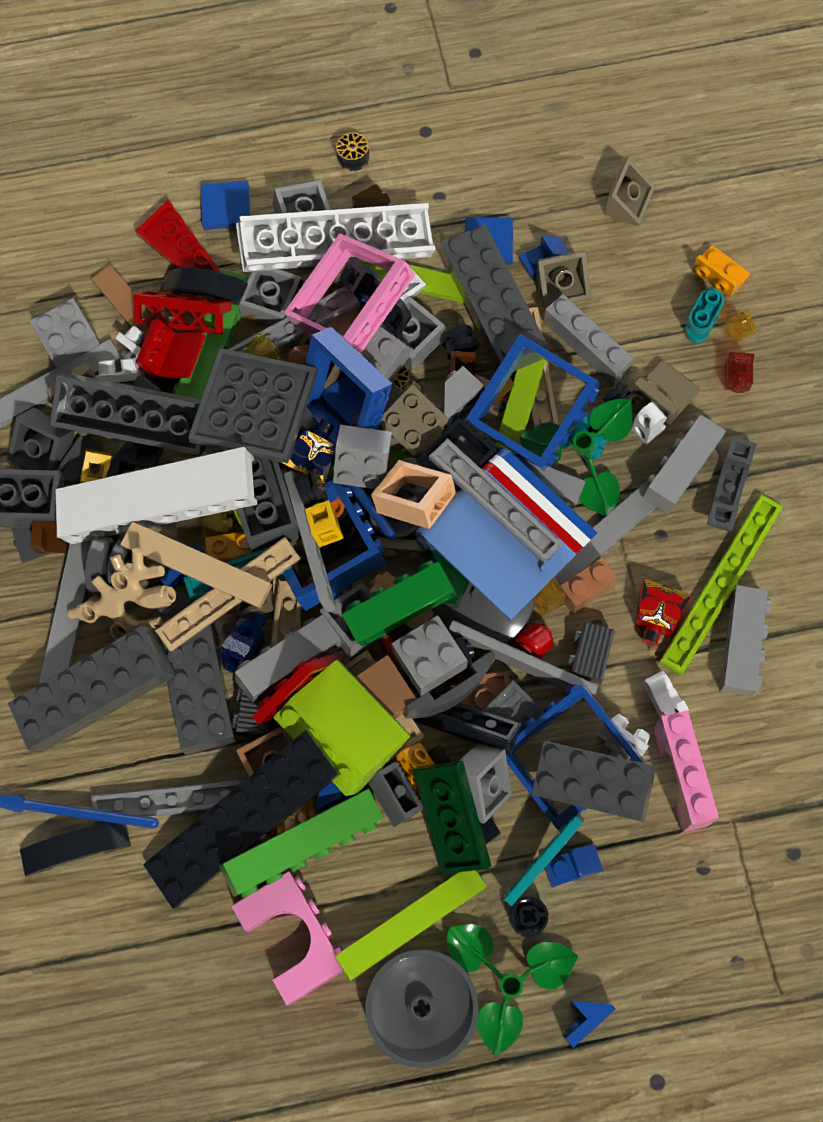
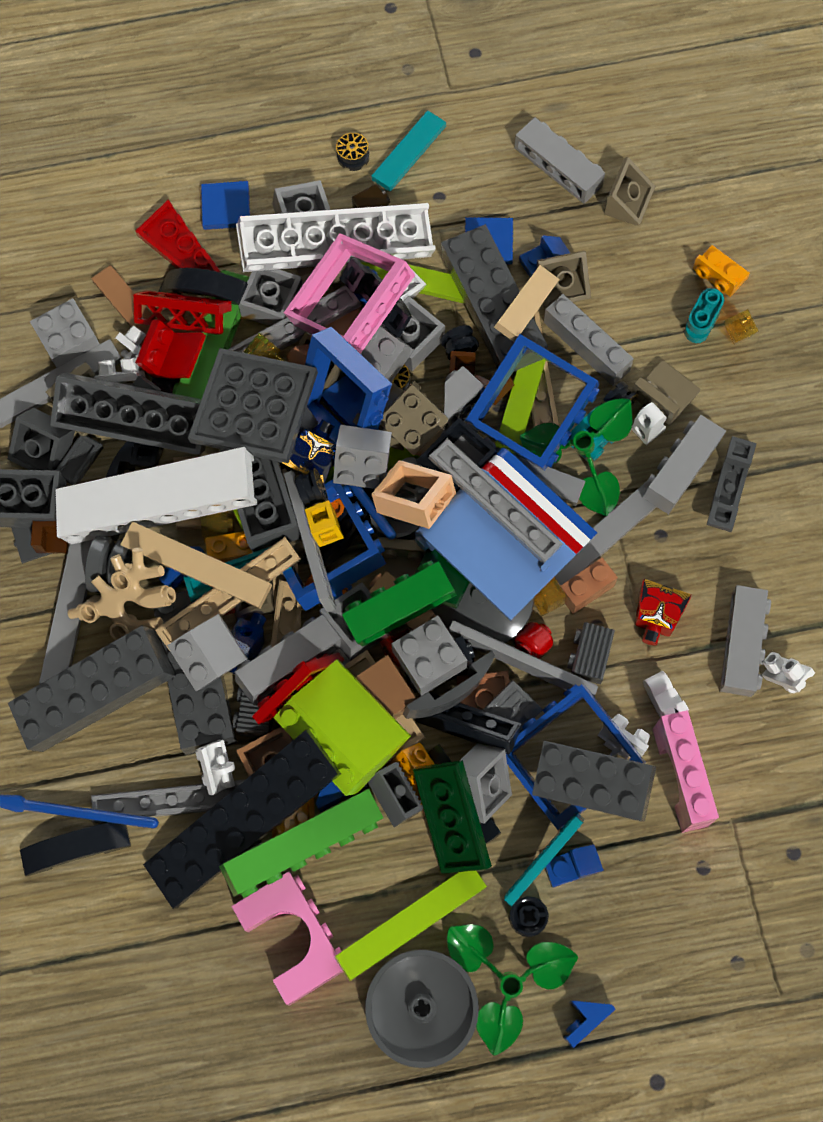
(95, 457): yellow brick -> none
(207, 652): none -> light grey slope
(215, 766): none -> white hips
(408, 151): none -> teal tile
(526, 303): none -> tan tile
(559, 160): none -> light grey brick
(720, 585): lime tile -> none
(739, 372): clear red brick -> none
(786, 672): none -> white hips

